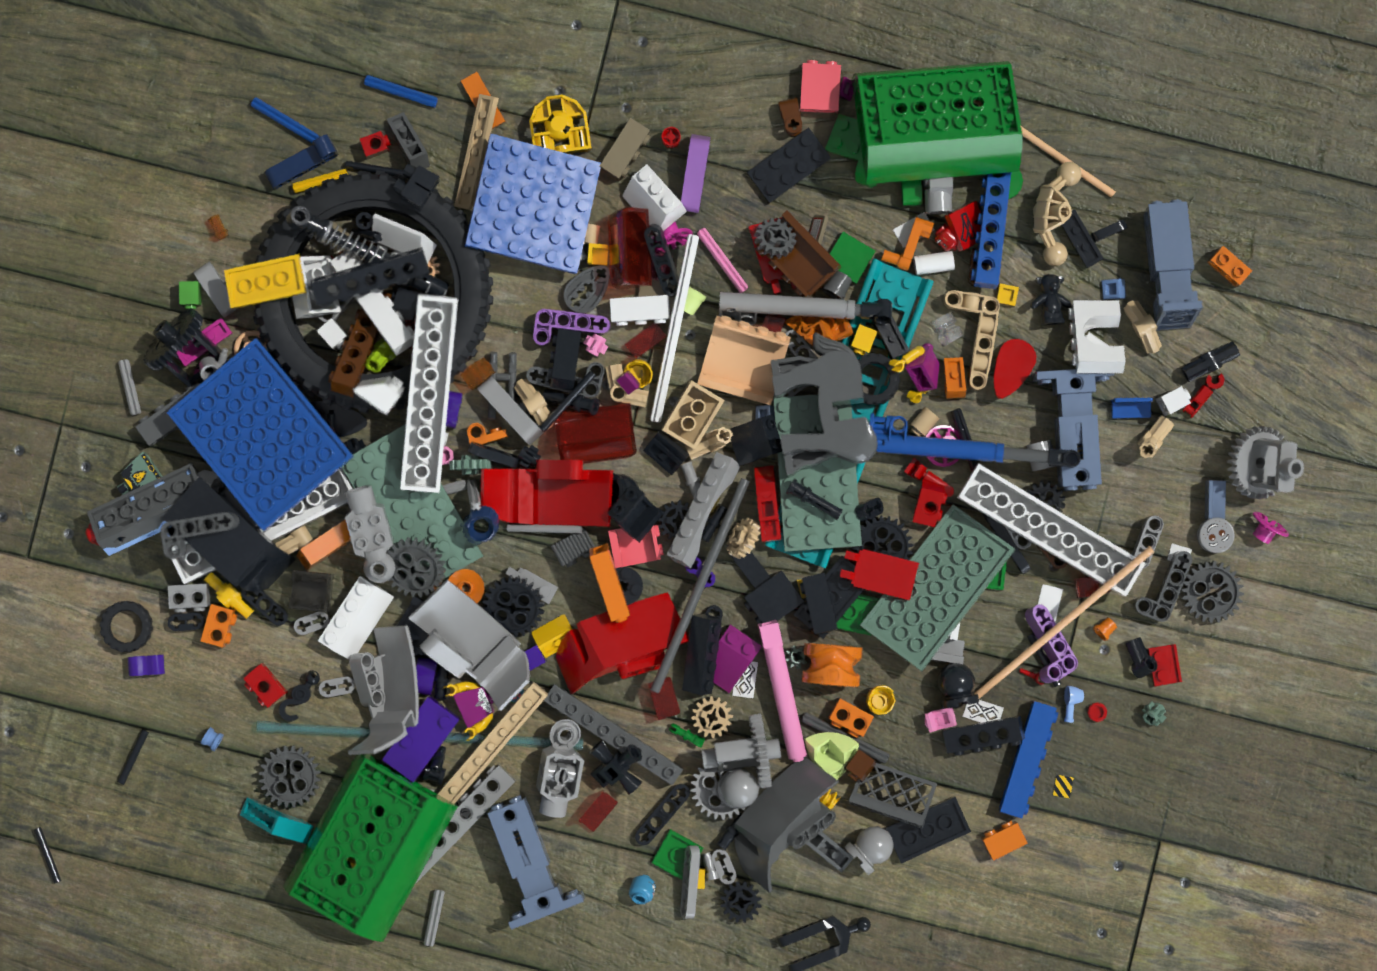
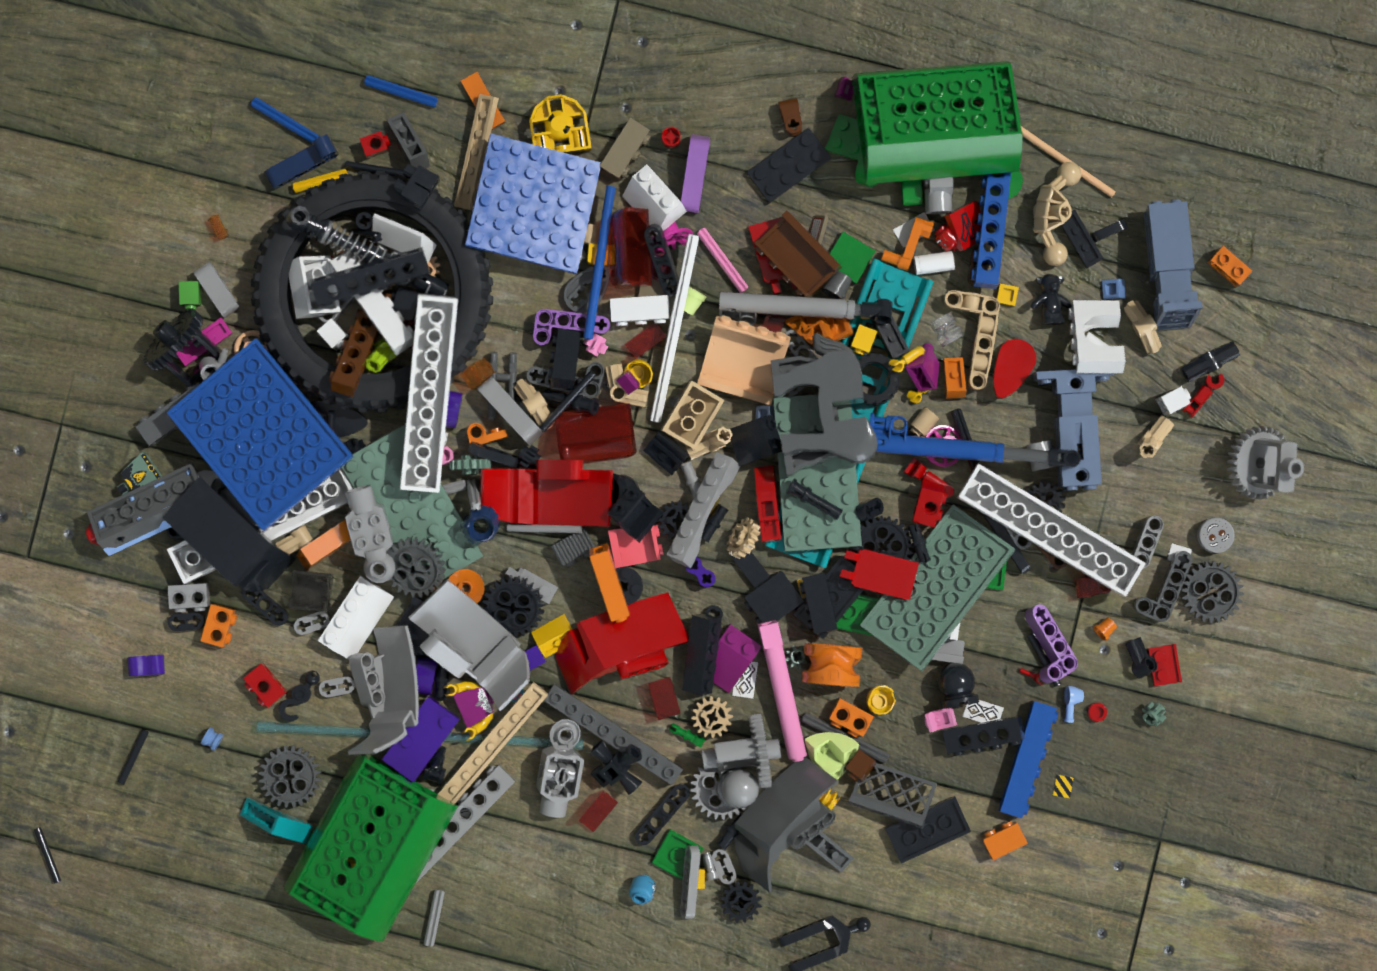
(129, 387): light grey axle -> none
(144, 616): black tyre -> none
(199, 529): dark grey beam -> none
(228, 595): yellow pin -> none
(265, 281): yellow plate -> none
(381, 392): white slope -> none
(528, 862): sand blue brick -> none
(599, 262): none -> blue piece
(699, 586): dark grey piece -> none
(775, 238): dark grey gear -> none
(820, 87): coral panel -> none
(872, 847): light grey tile -> none
(919, 543): none -> black pin
(1050, 598): white sticker -> none
(1065, 621): light nougat piece -> none
(1131, 407): blue panel -> none
(1215, 499): sand blue panel -> none
(1266, 531): dark pink wheel -> none

